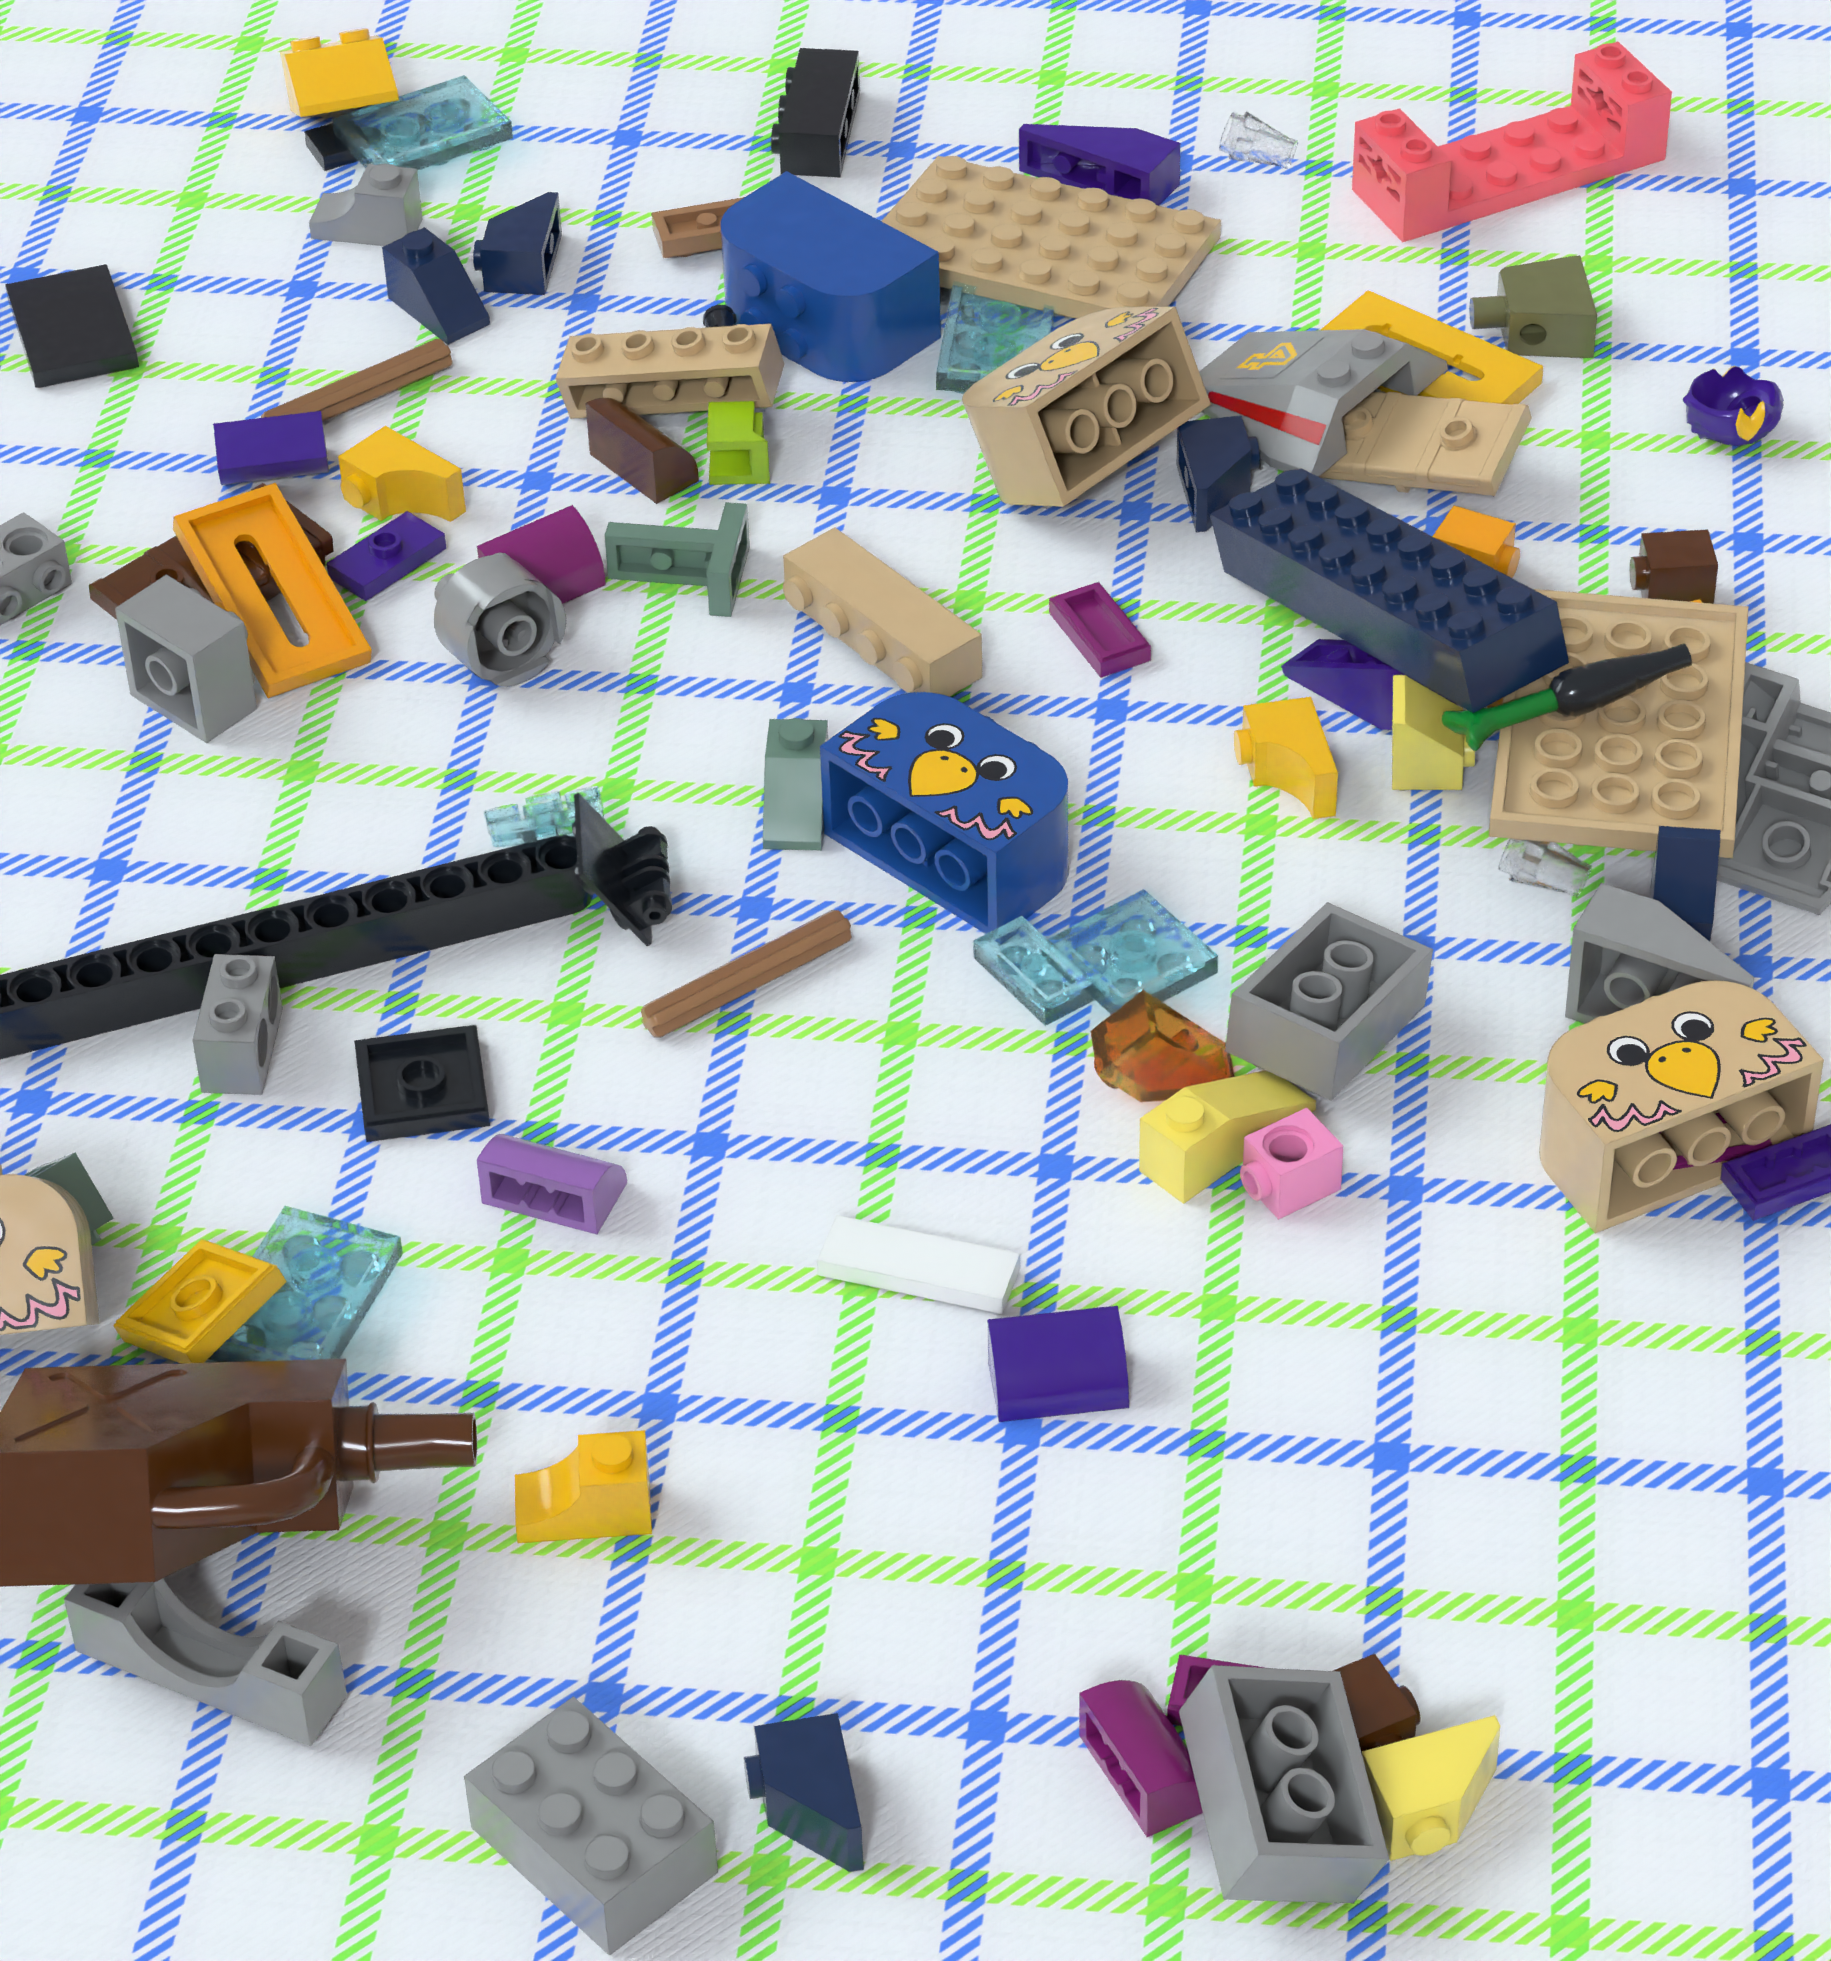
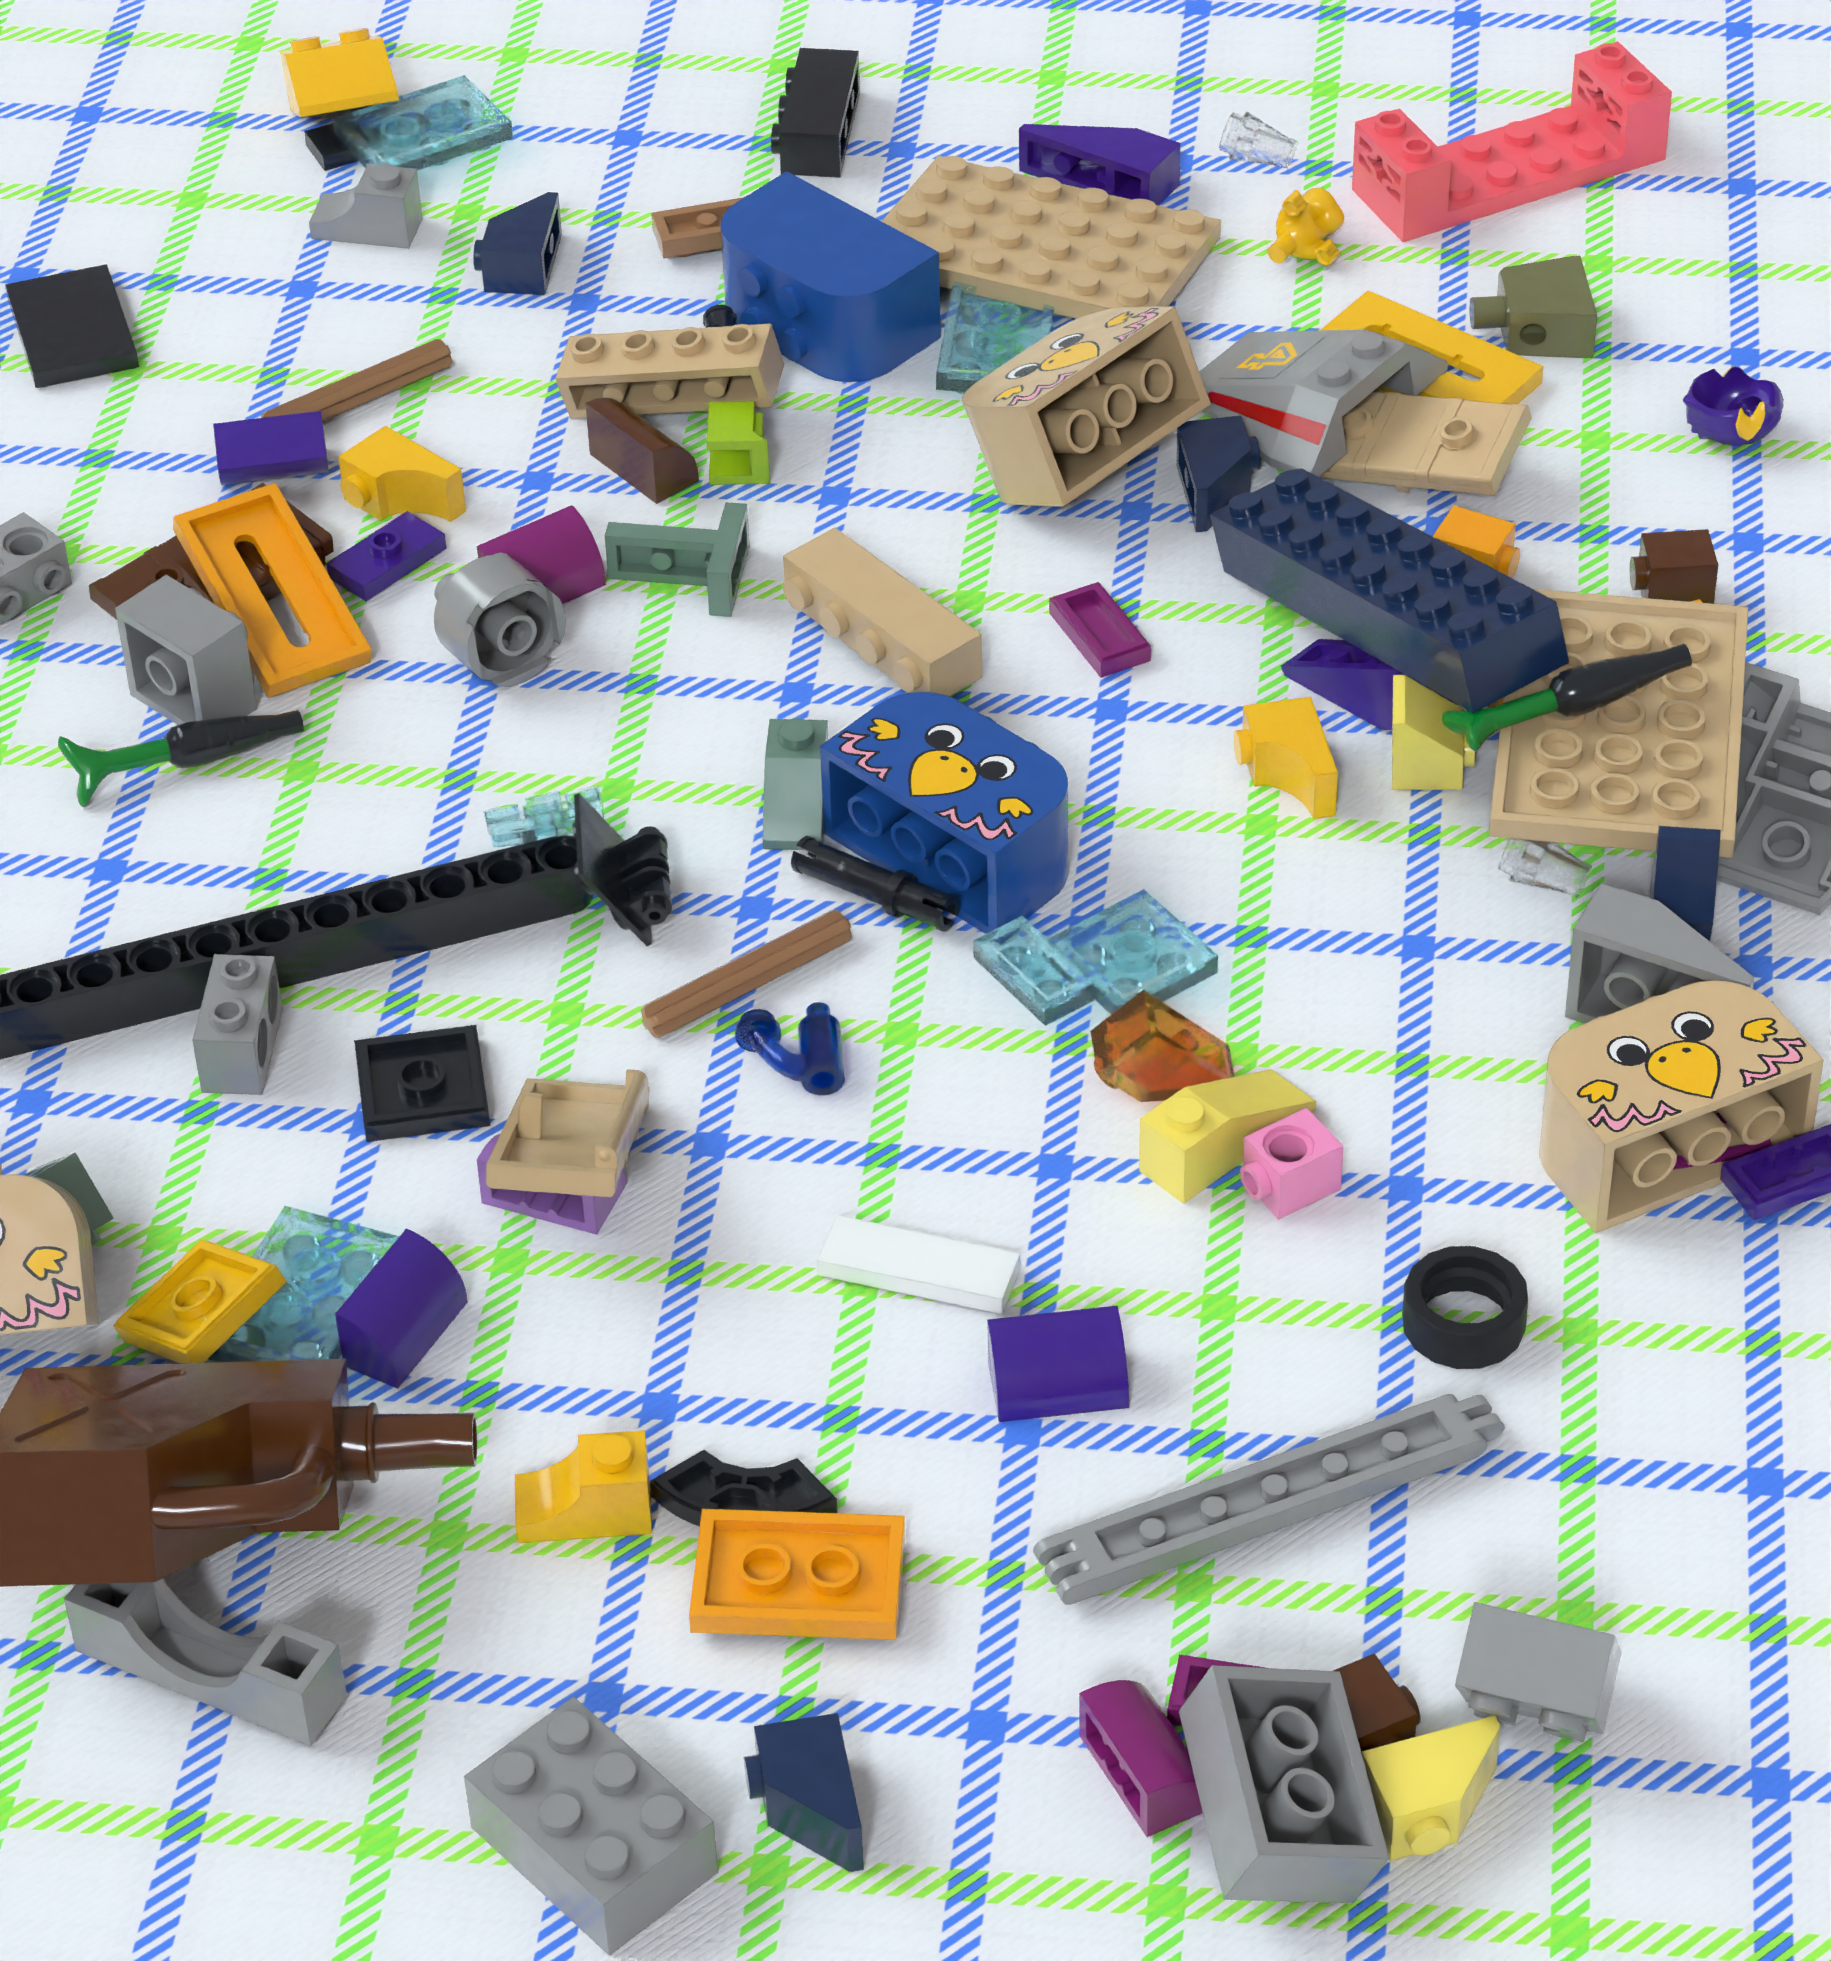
(183, 746): none -> piece
(399, 1310): none -> dark purple brick
(433, 286): dark blue slope -> none
(569, 1136): none -> tan container
(711, 1484): none -> black tile
(798, 1574): none -> light orange plate
(820, 1047): none -> clear blue plant
(895, 891): none -> black pin
(1266, 1496): none -> light grey hinge
(1304, 225): none -> yellow piece
(1328, 1000): light grey brick -> none
(1465, 1343): none -> black tyre
(1538, 1670): none -> light grey brick

